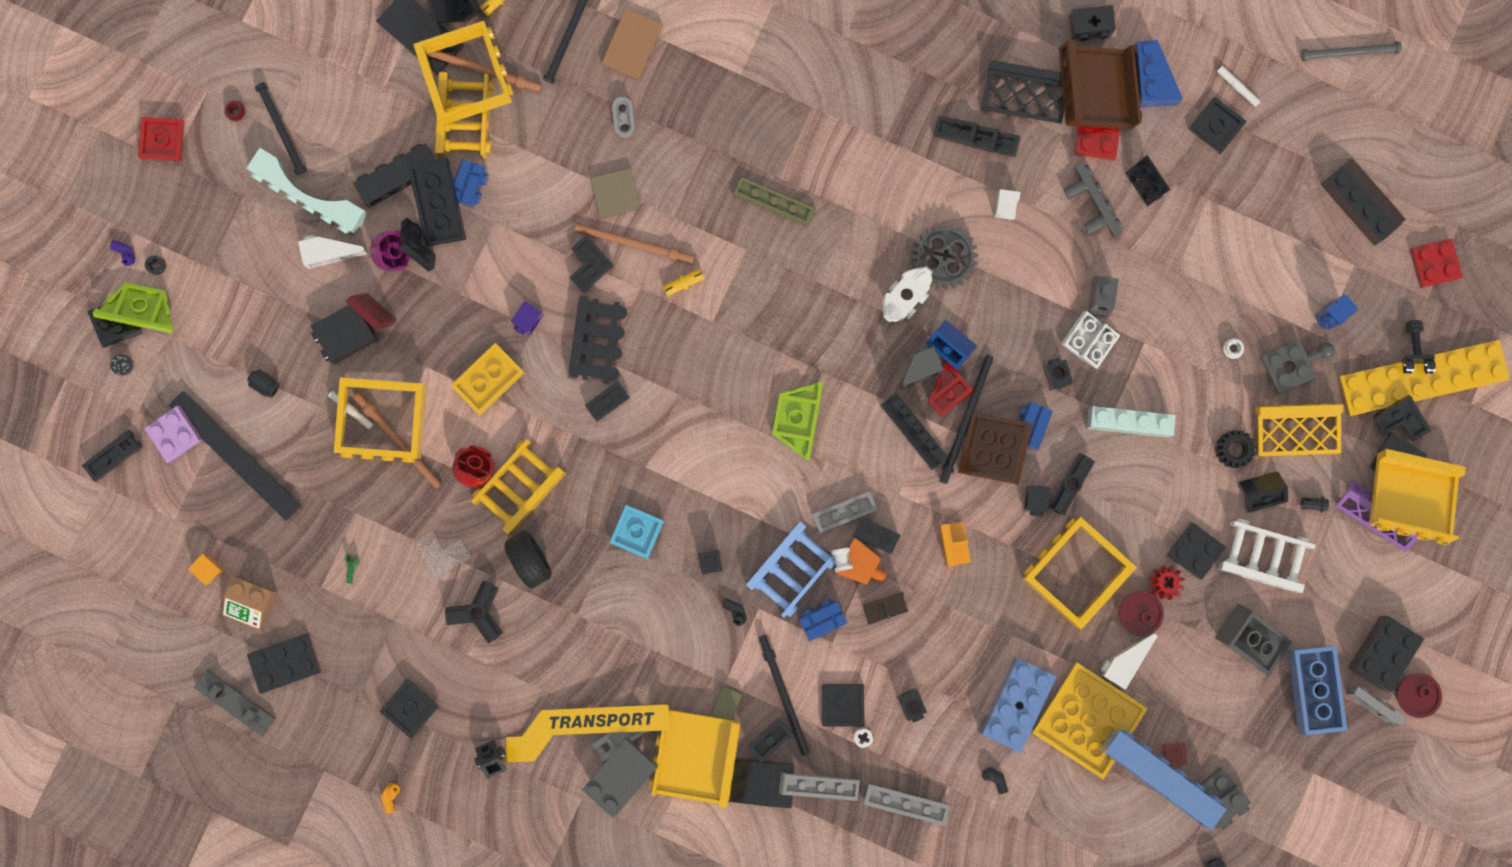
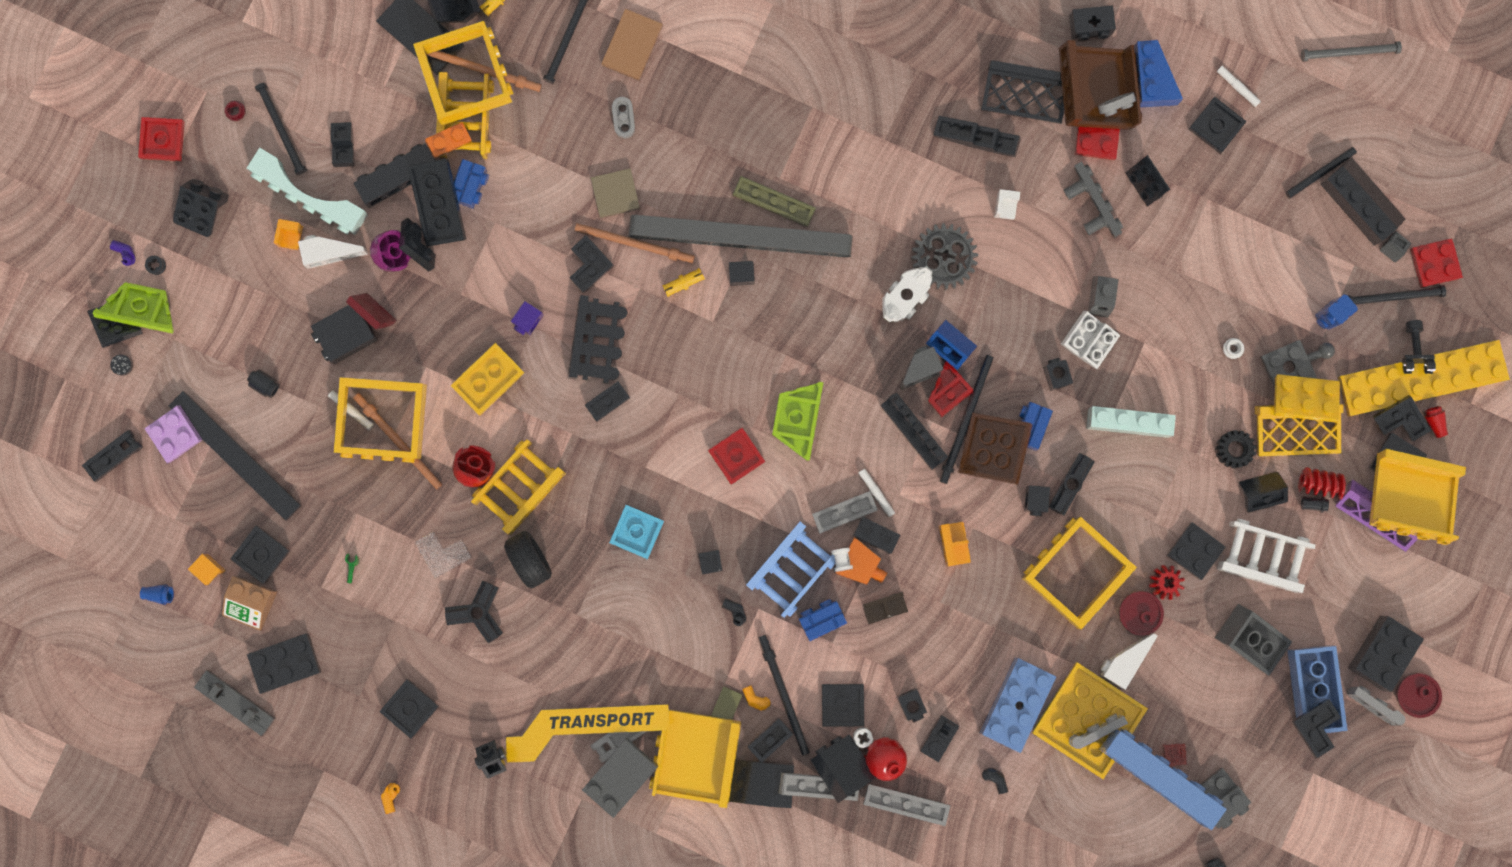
(159, 594): none -> blue cone
(198, 206): none -> black bracket
(260, 554): none -> black plate
(288, 234): none -> light orange panel
(342, 144): none -> black slope
(448, 140): none -> orange plate
(736, 456): none -> red plate
(740, 236): none -> dark grey beam
(741, 273): none -> black panel
(755, 701): none -> light orange arm
(842, 767): none -> black brick
(876, 492): none -> white piece
(886, 759): none -> red cylinder
(939, 738): none -> black plate
(1097, 731): none -> light grey plate
(1123, 101): none -> light grey plate
(1306, 398): none -> yellow plate
(1312, 725): none -> black plate
(1321, 172): none -> black bar
(1322, 481): none -> red piece
(1395, 247): none -> dark grey slope
(1437, 421): none -> red cone
(1440, 291): none -> black bar

